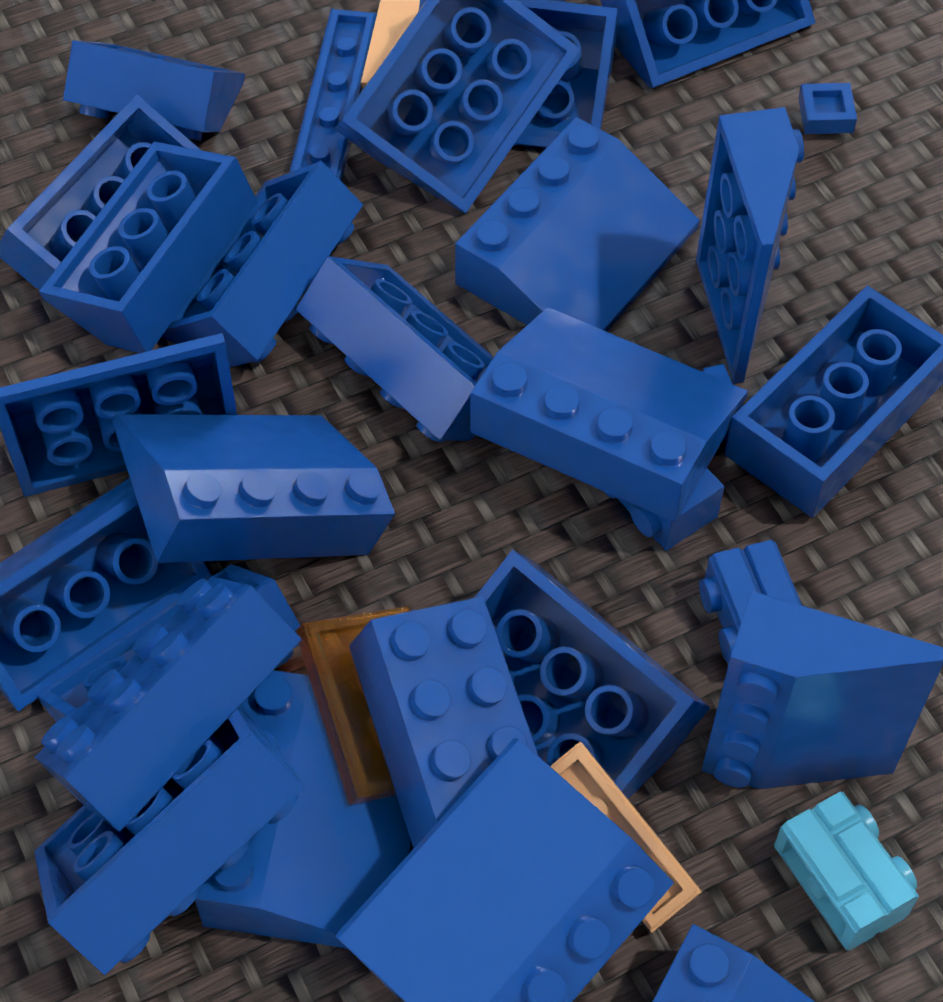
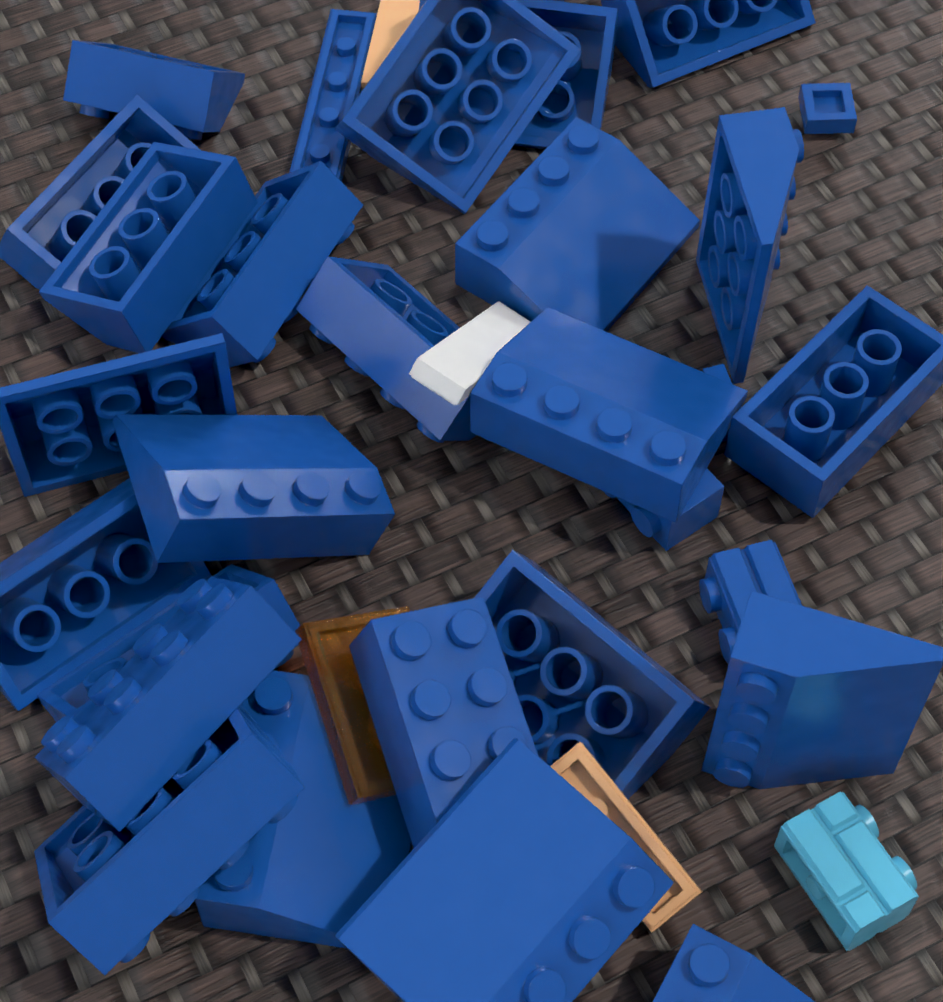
(462, 357): none -> white tile

